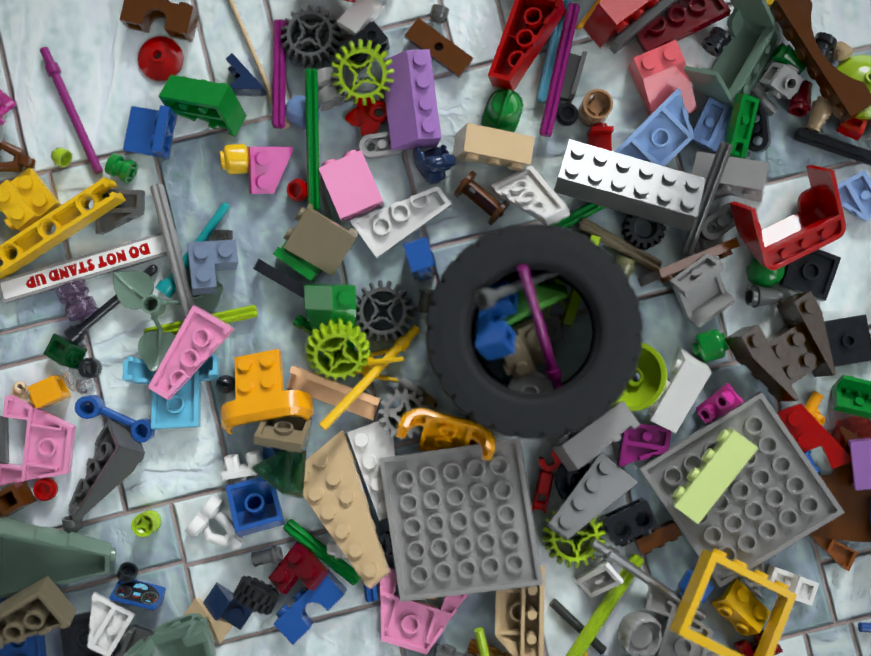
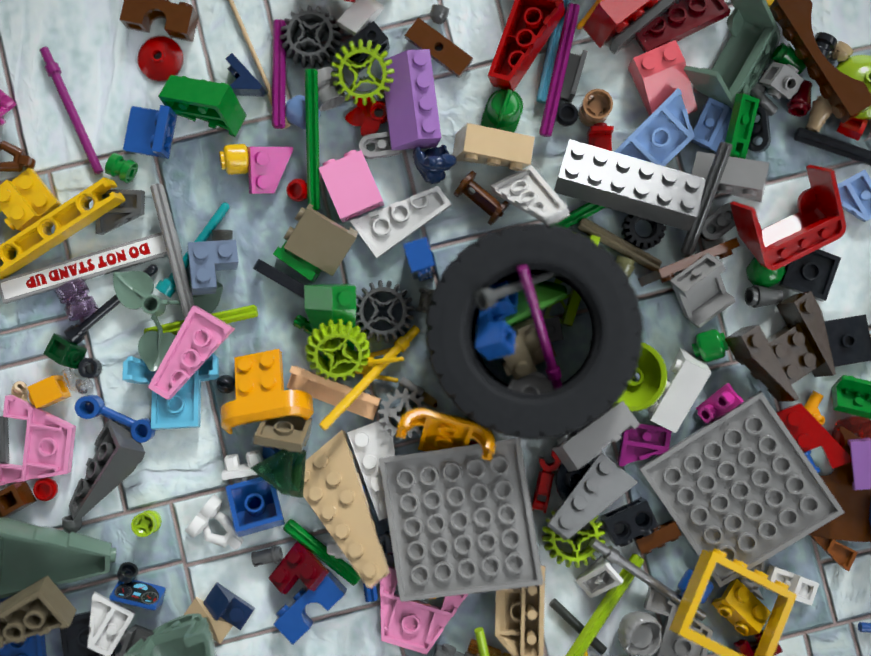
(61, 157): lime hinge -> none
(256, 595): black tyre -> none
(713, 474): yellowish green brick -> none
(716, 41): black wheel -> none

